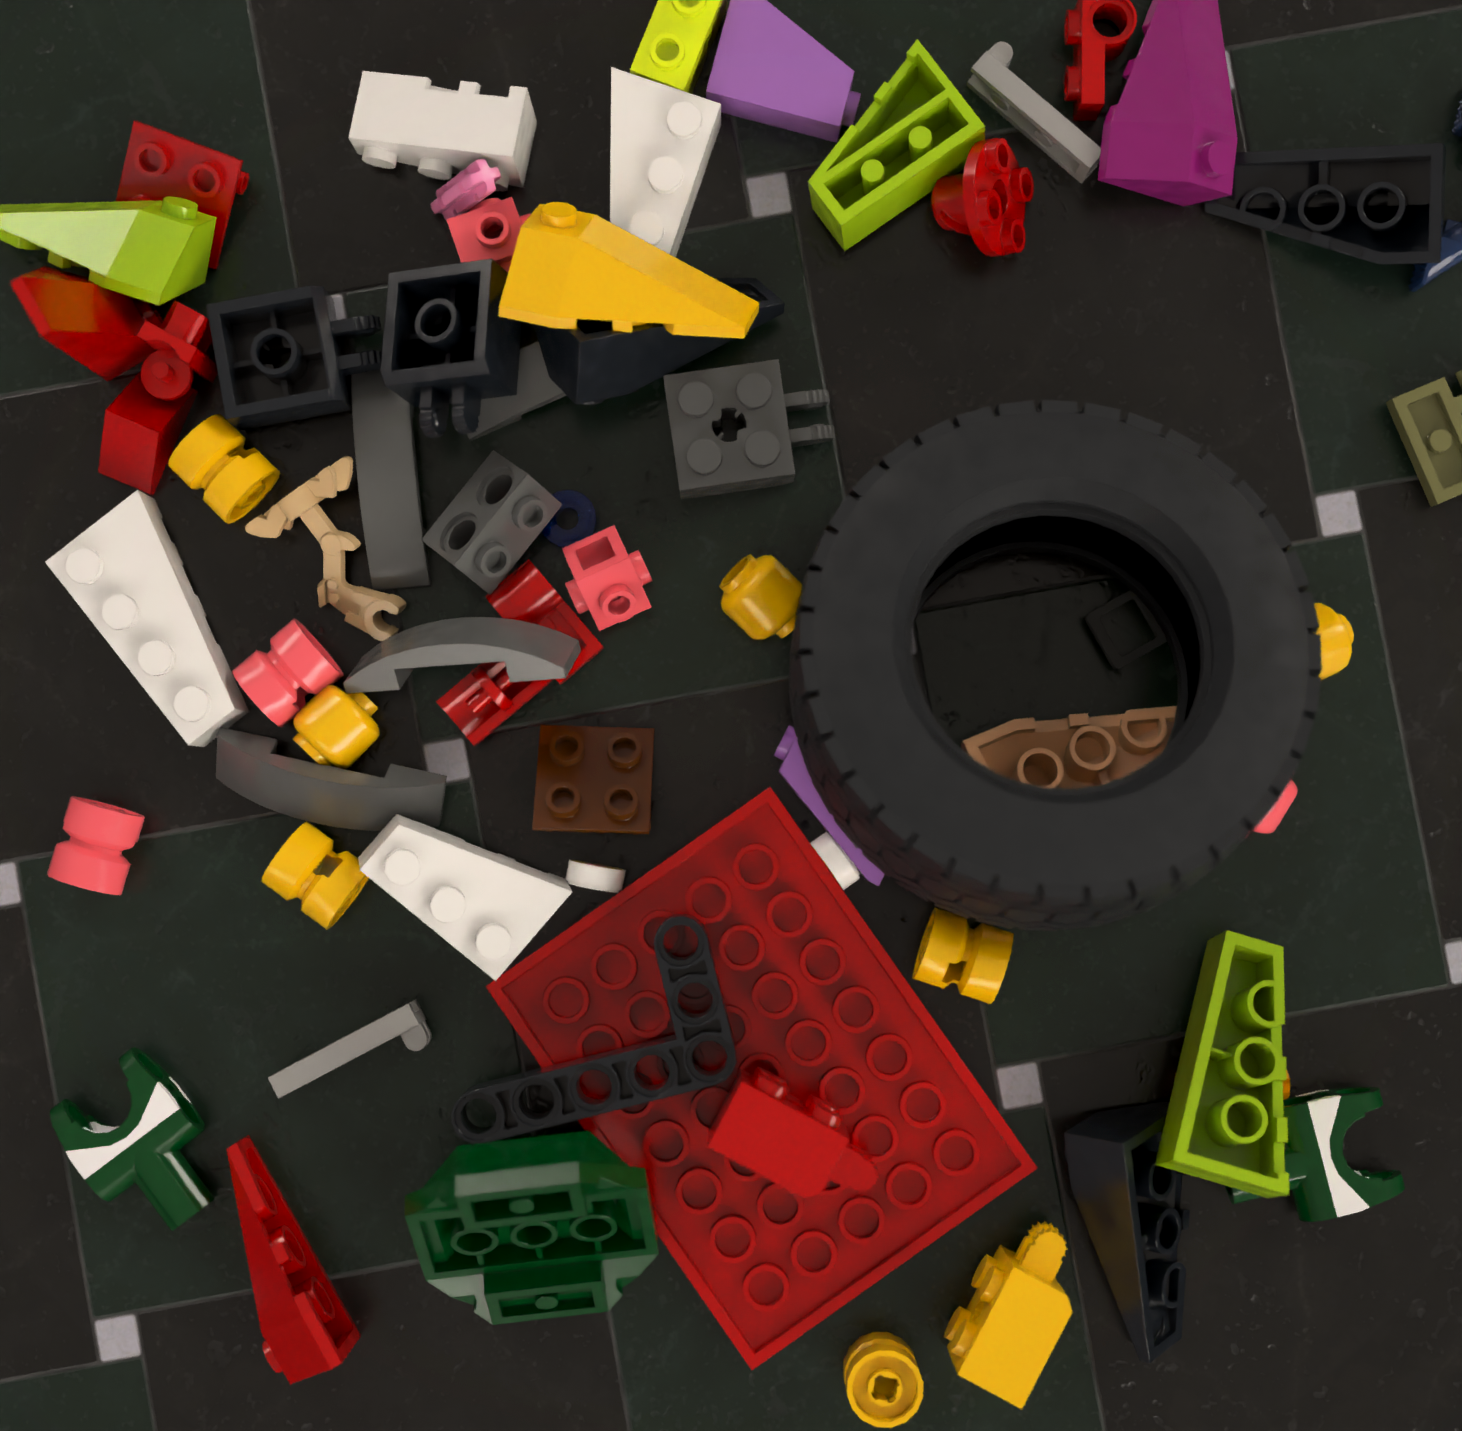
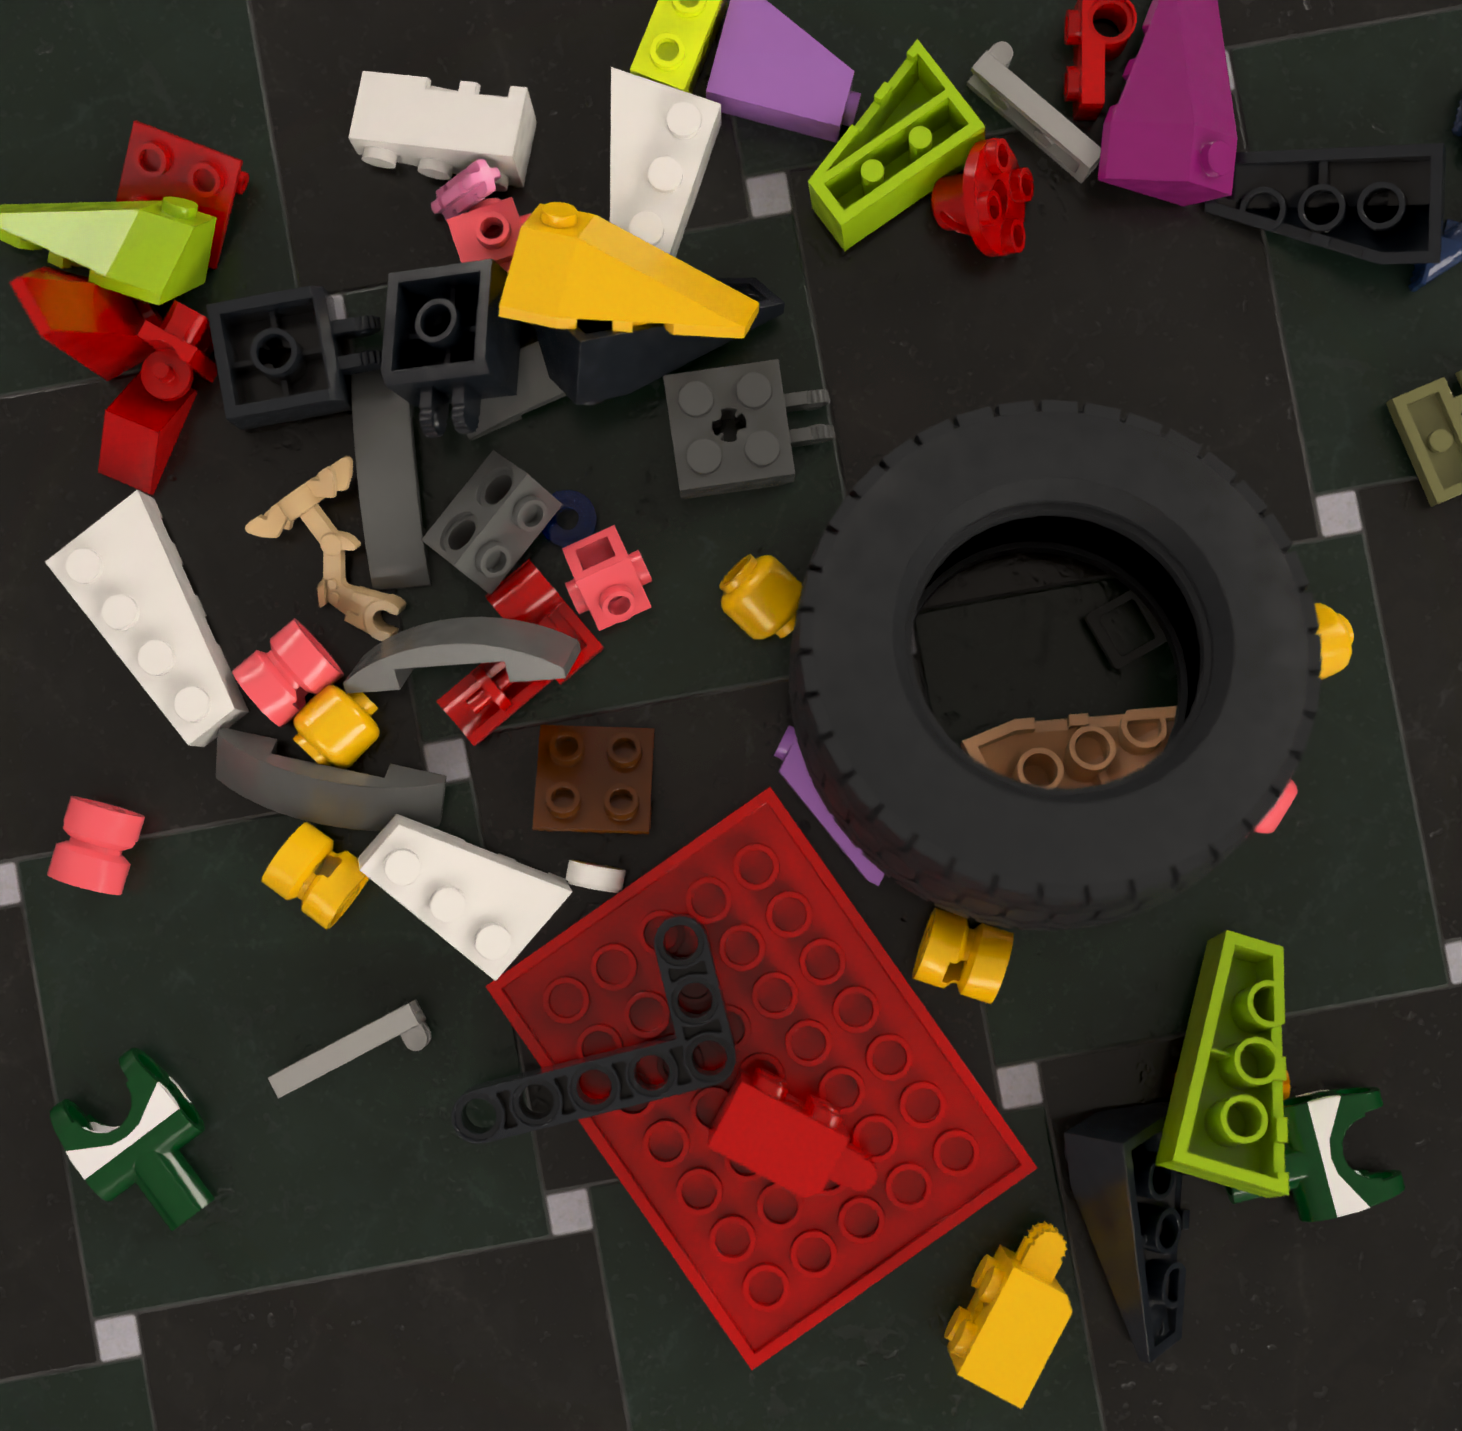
(217, 462): yellow wheel -> none
(294, 1298): red wedge -> none
(534, 1227): dark green piece -> none
(836, 860): white tile -> none
(882, 1379): yellow wheel -> none

